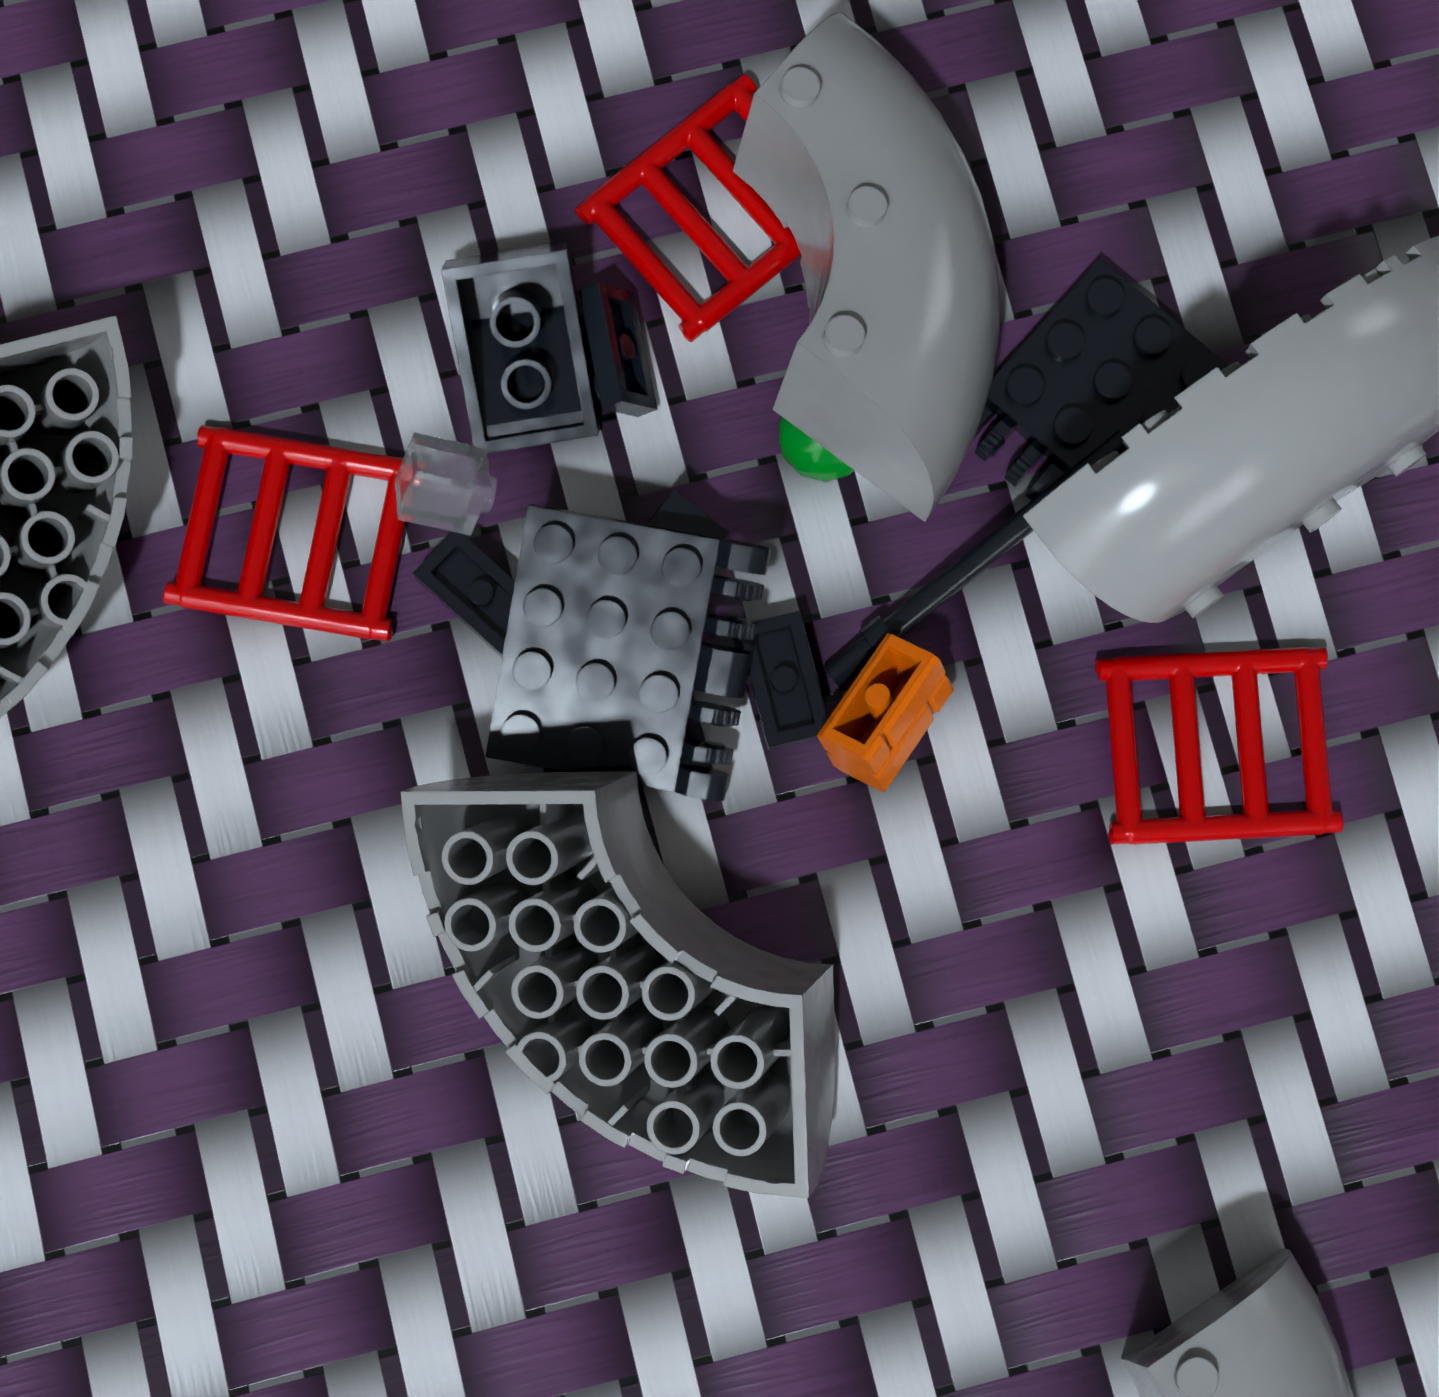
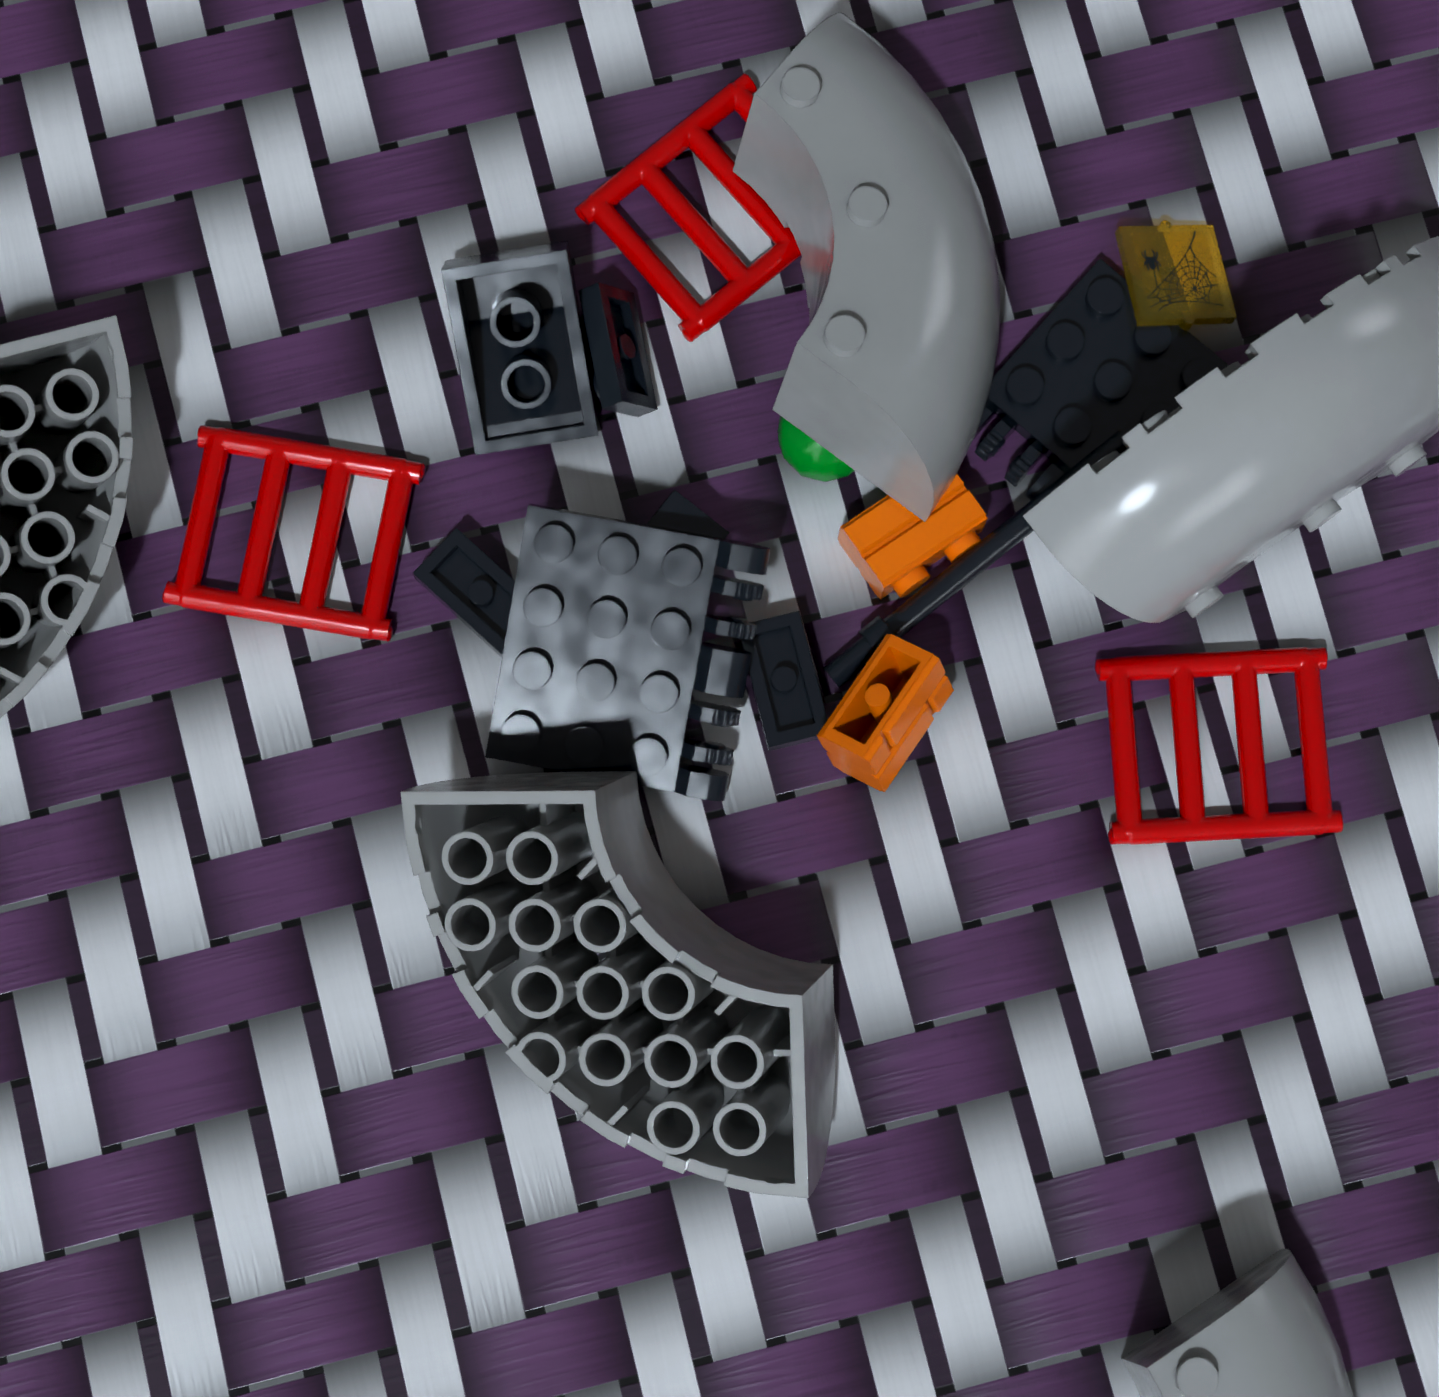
(444, 484): clear brick -> none
(897, 546): none -> orange brick
(1175, 275): none -> clear yellow piece

